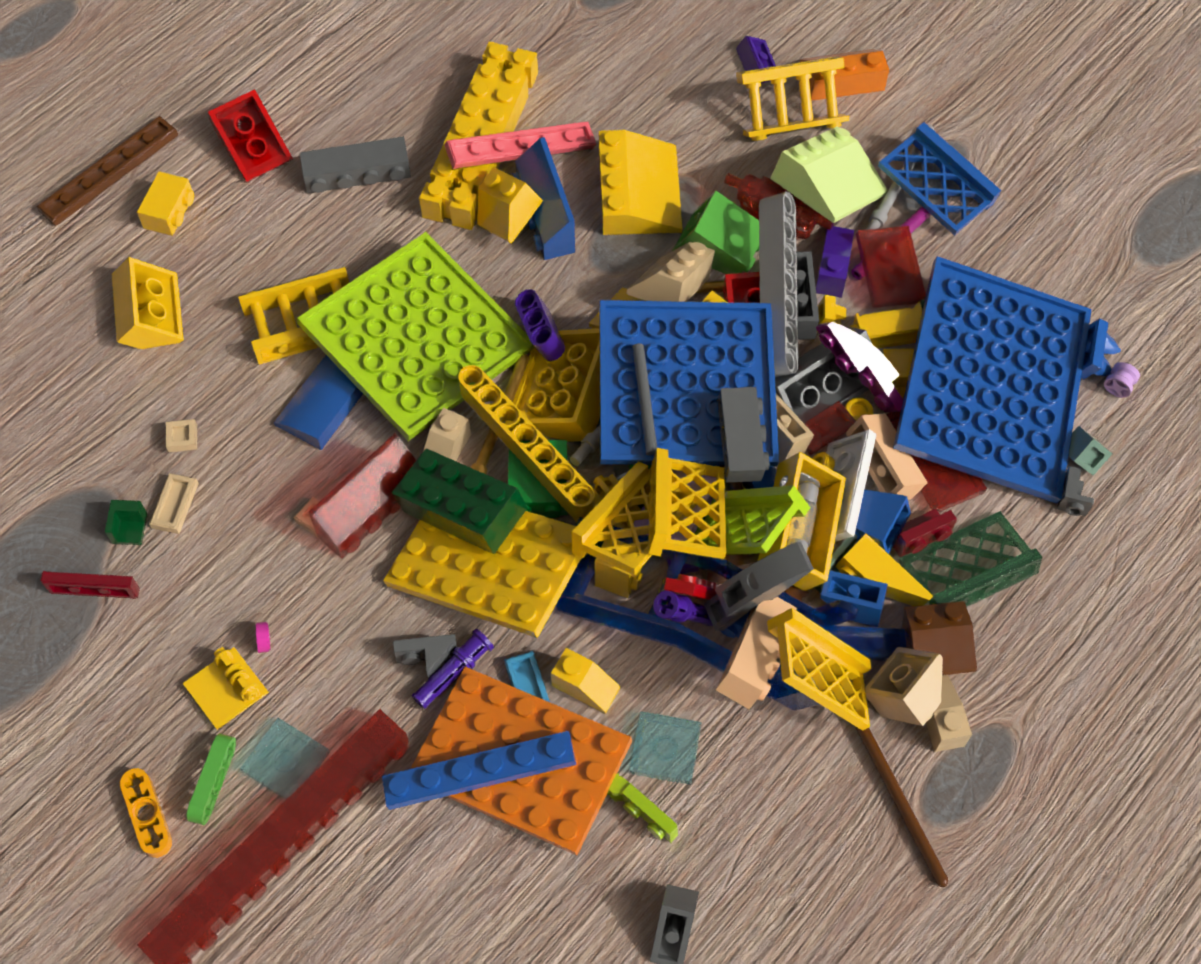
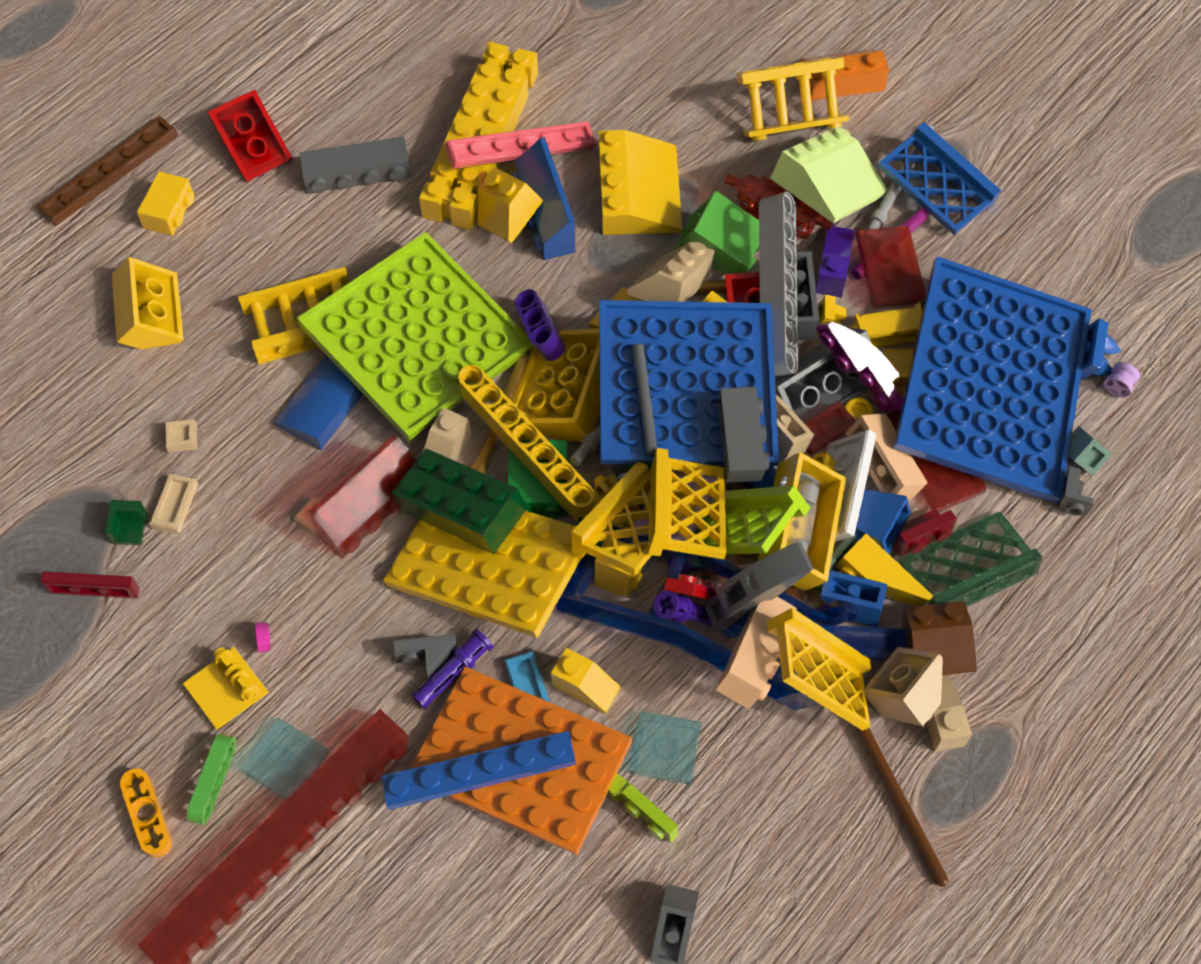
(754, 54): dark purple slope -> none

